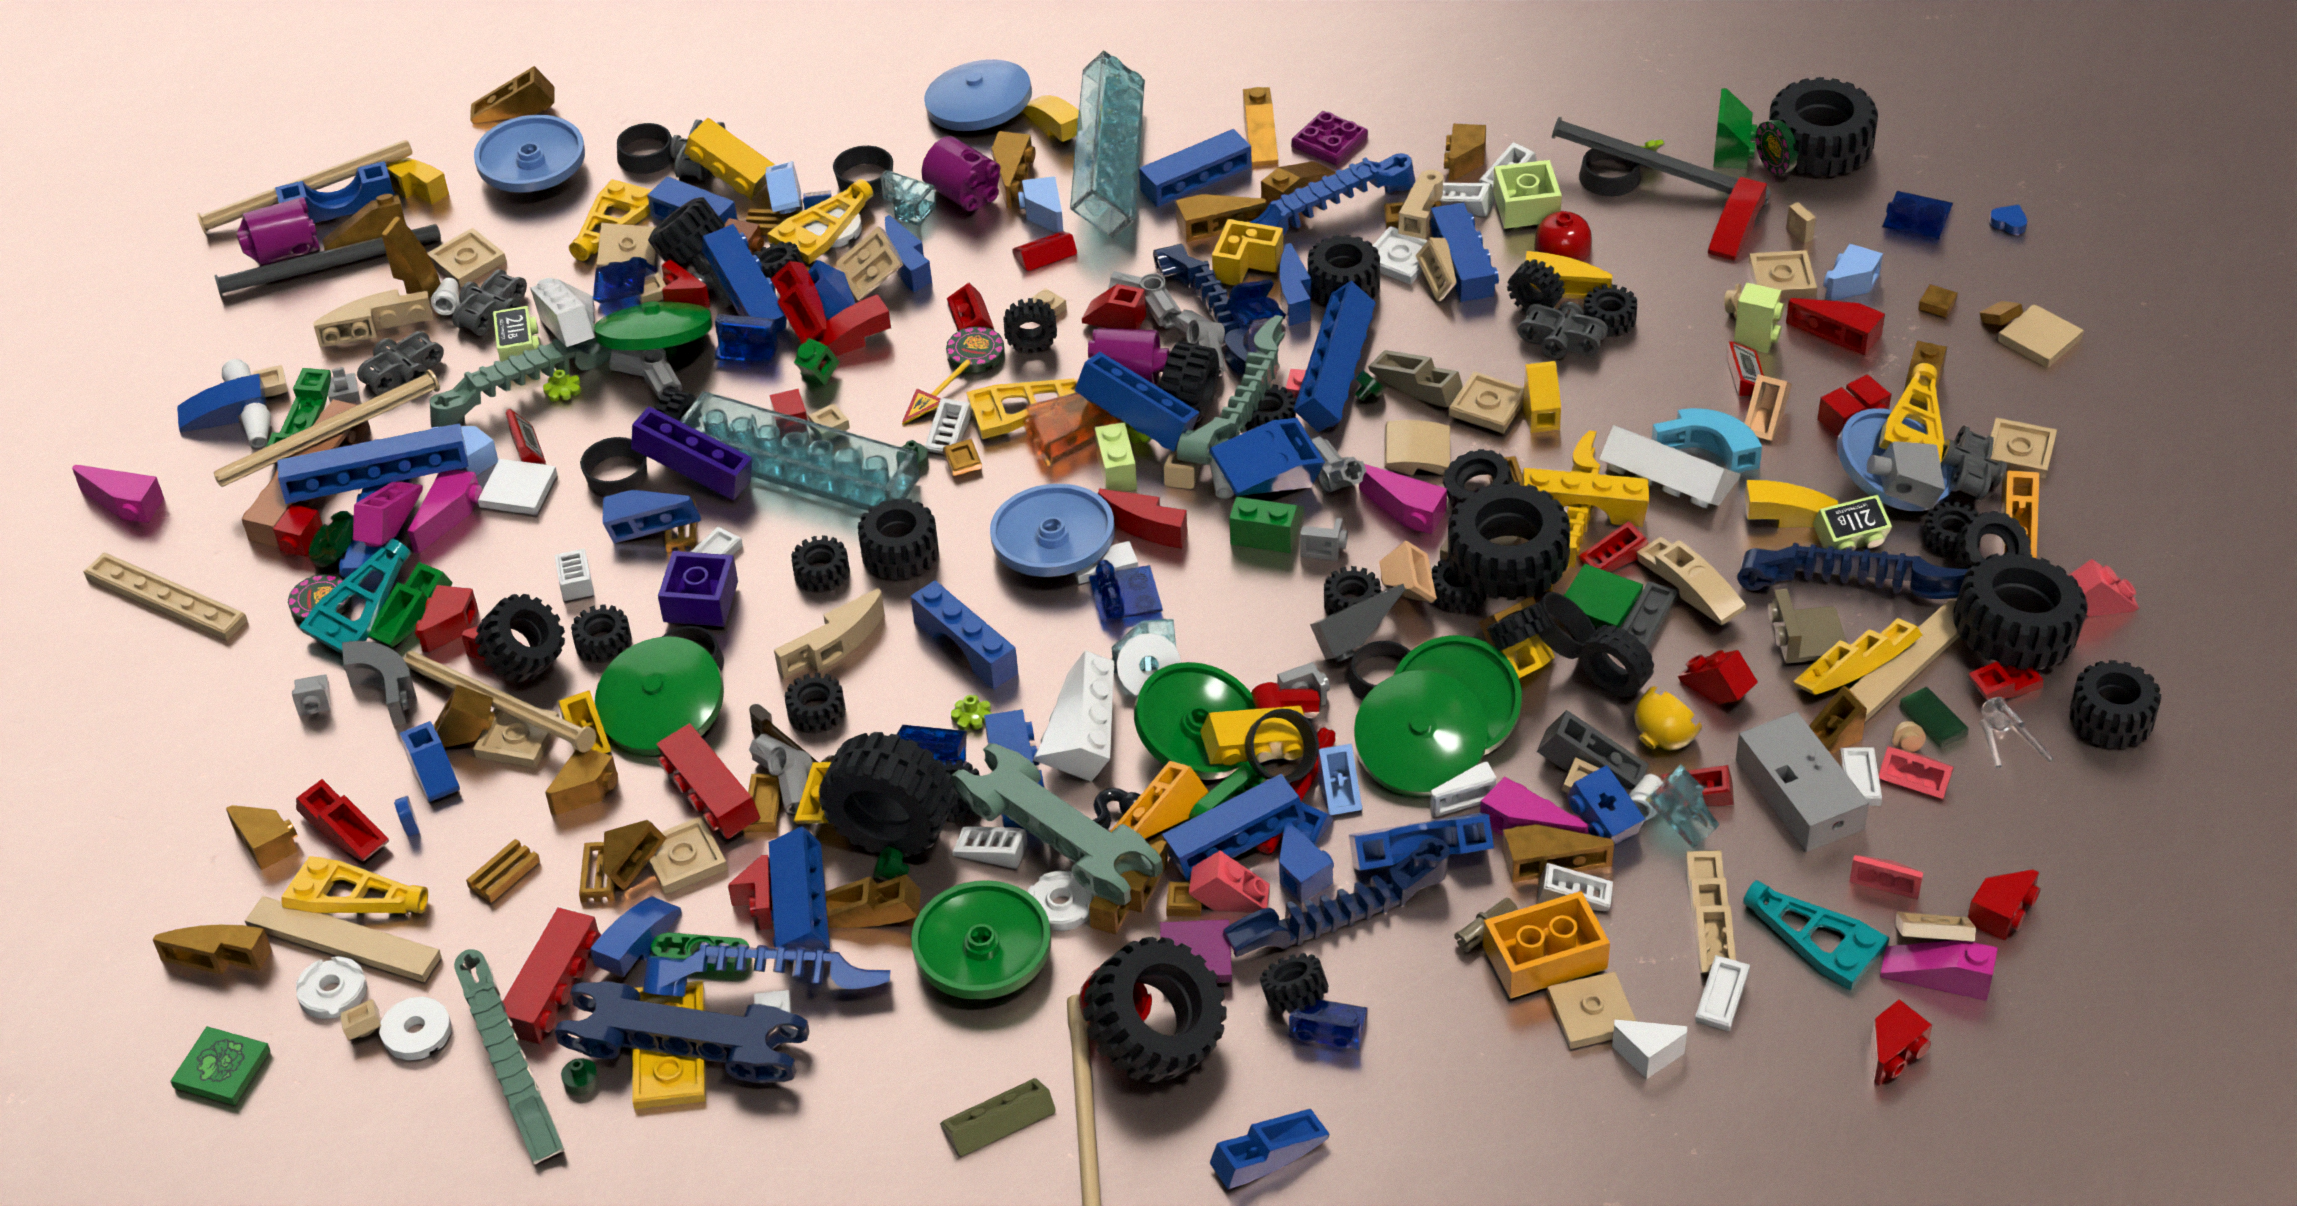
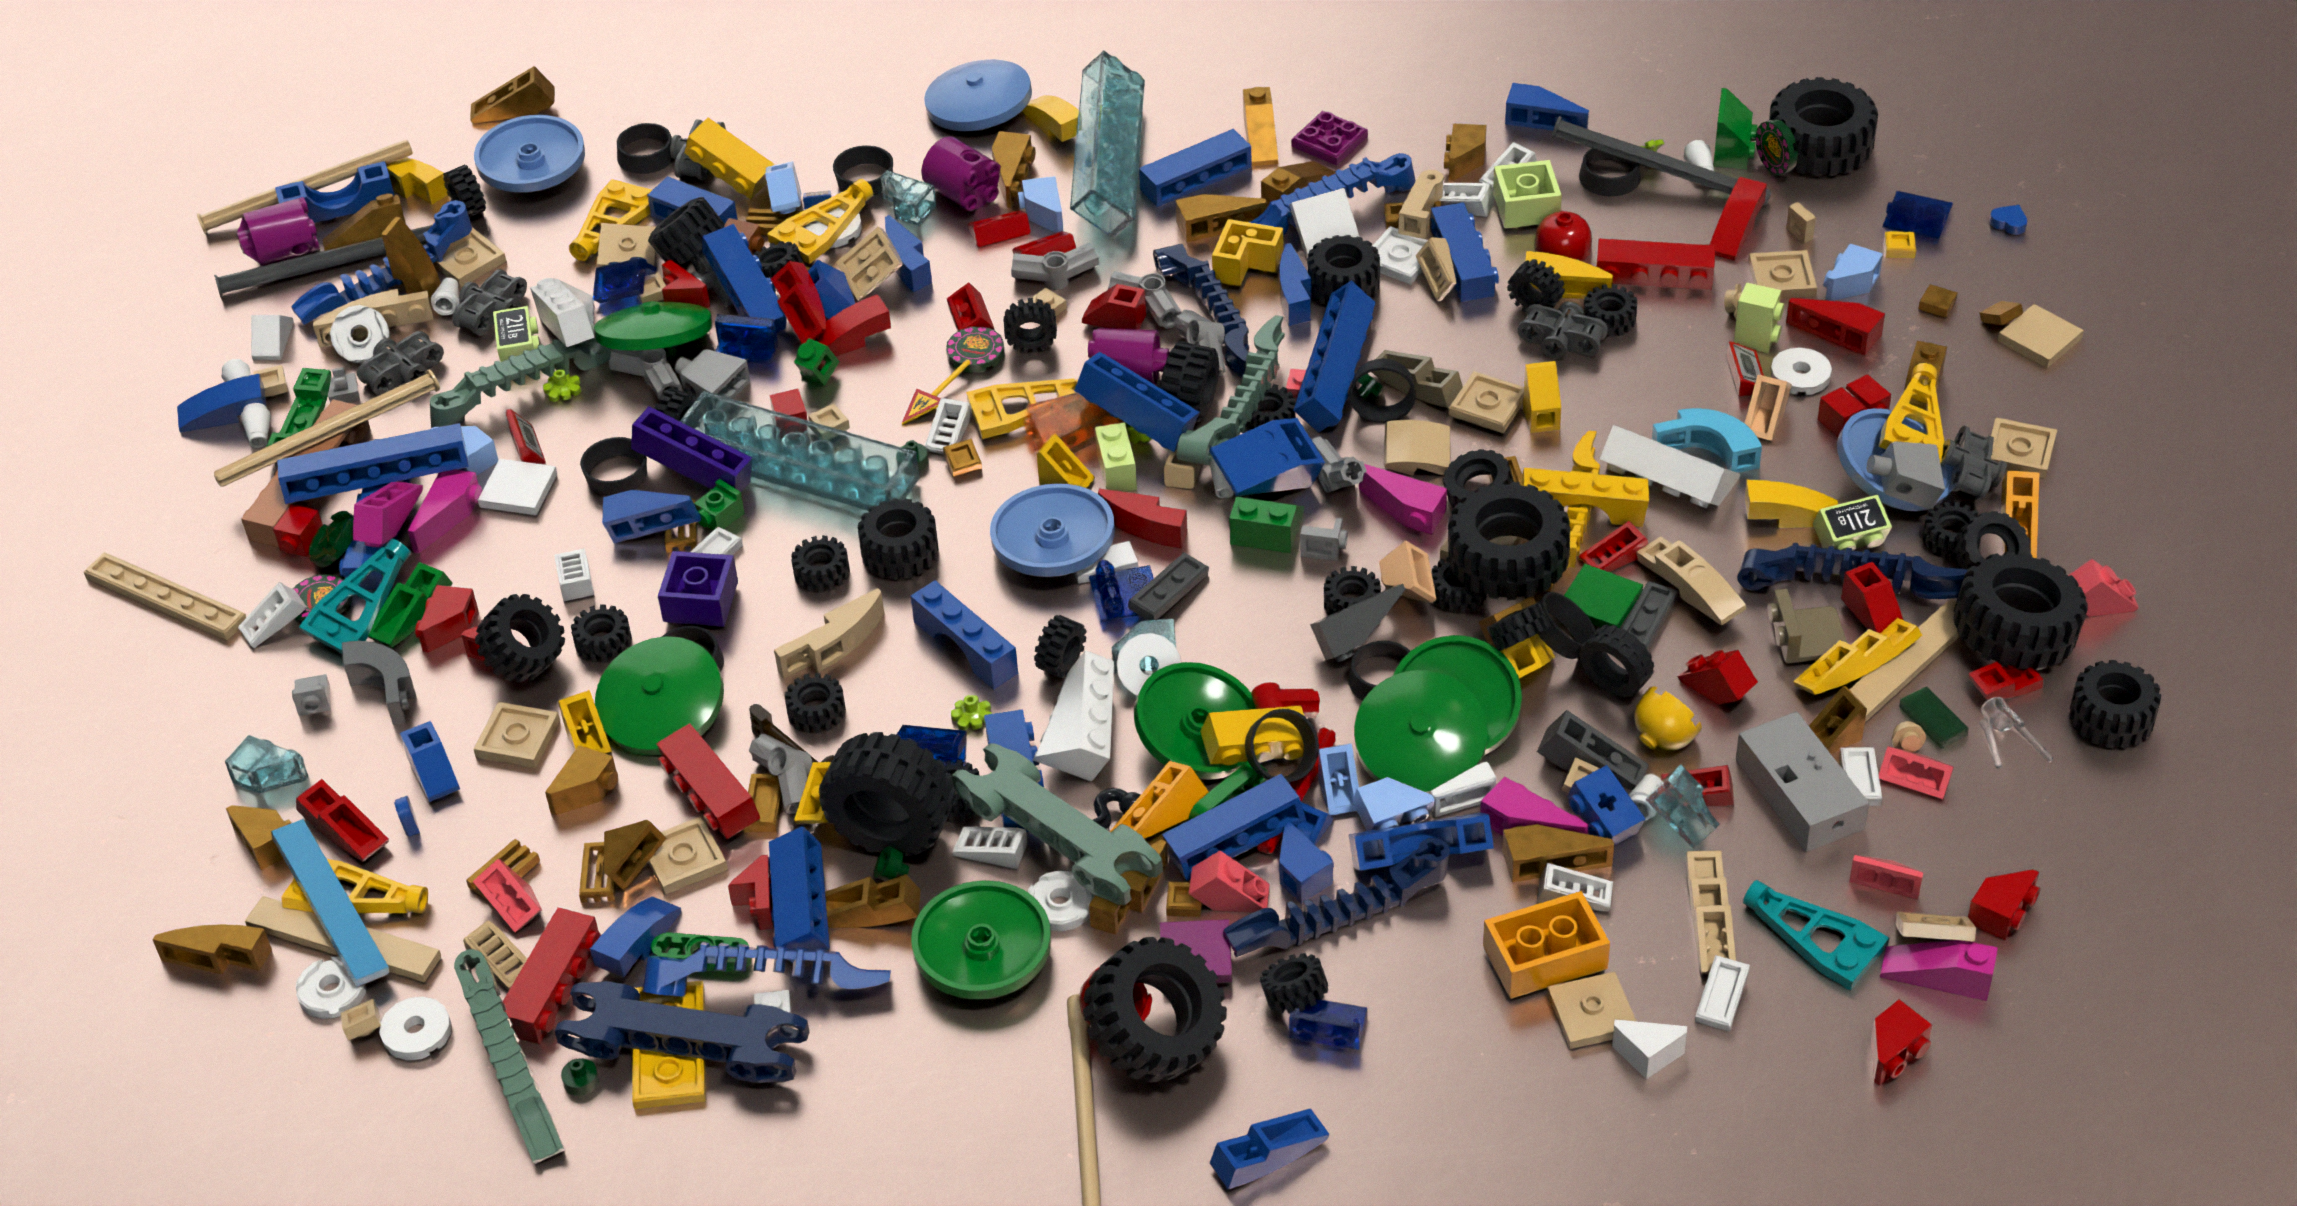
(123, 493): dark pink slope -> none
(220, 1065): green tile -> none
(264, 766): none -> clear light blue slope
(269, 336): none -> white slope
(280, 608): none -> white slope
(330, 903): none -> dark azure tile
(344, 326): none -> white tile
(449, 226): none -> blue piece
(464, 188): none -> black tyre
(464, 716): pearl gold slope -> none
(488, 938): none -> tan slope
(508, 894): none -> coral slope
(582, 737): tan axle -> none
(713, 373): none -> light grey torso
(720, 506): none -> green brick
(998, 1116): olive slope -> none
(999, 228): none -> red slope
(1054, 267): none -> light grey piece
(1060, 465): none -> yellow slope
(1060, 645): none -> black tyre
(1168, 587): none -> dark grey tile
(1251, 305): clear blue bracket -> none
(1305, 677): light grey bracket -> none
(1322, 218): none -> white tile
(1382, 413): none -> black tyre
(1390, 804): none -> light blue slope
(1473, 933): dark tan axle -> none
(1540, 108): none -> blue slope
(1657, 263): none -> red brick
(1699, 154): none -> white cone
(1803, 359): none -> white tile
(1870, 597): none -> red slope
(1899, 244): none -> yellow tile

